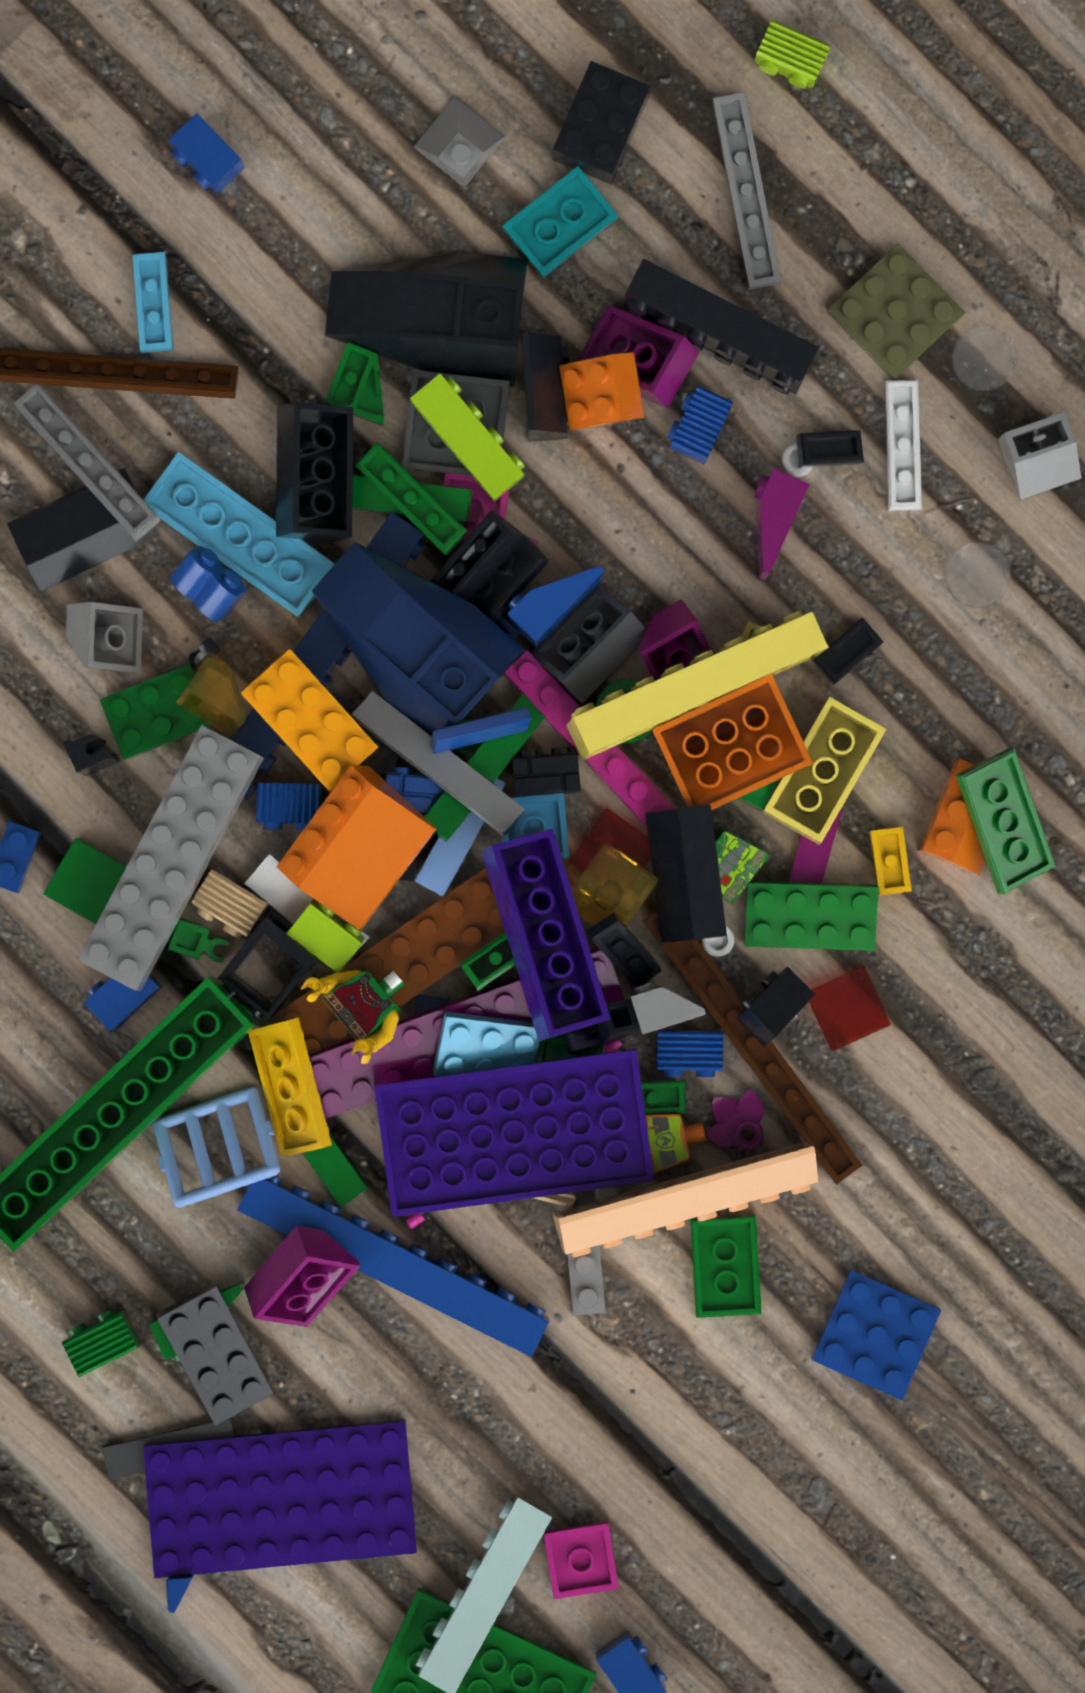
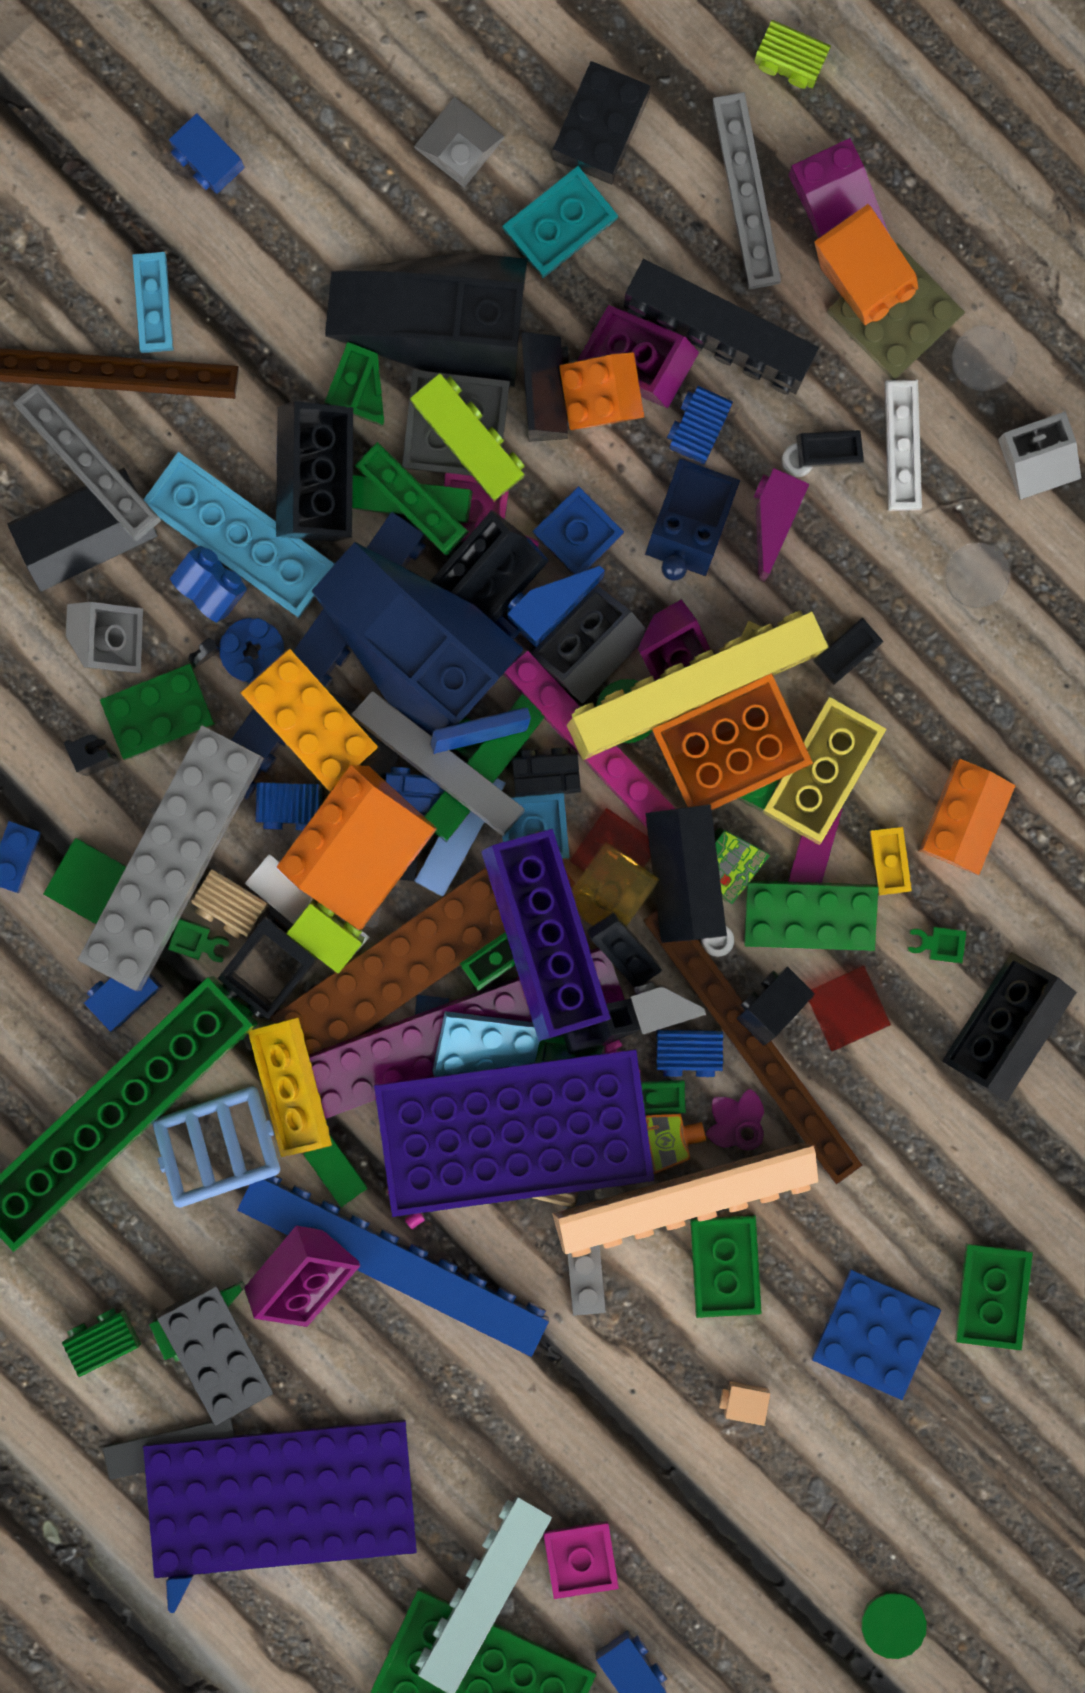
(214, 696): clear yellow slope -> none
(234, 644): none -> blue plate
(361, 1006): torso -> none
(578, 532): none -> blue plate
(691, 520): none -> dark blue slope
(745, 1403): none -> light nougat brick
(833, 186): none -> magenta slope
(866, 265): none -> orange slope
(893, 1625): none -> green tile
(943, 944): none -> green plate
(993, 1296): none -> green plate
(1005, 821): green tile -> none
(1009, 1026): none -> black slope

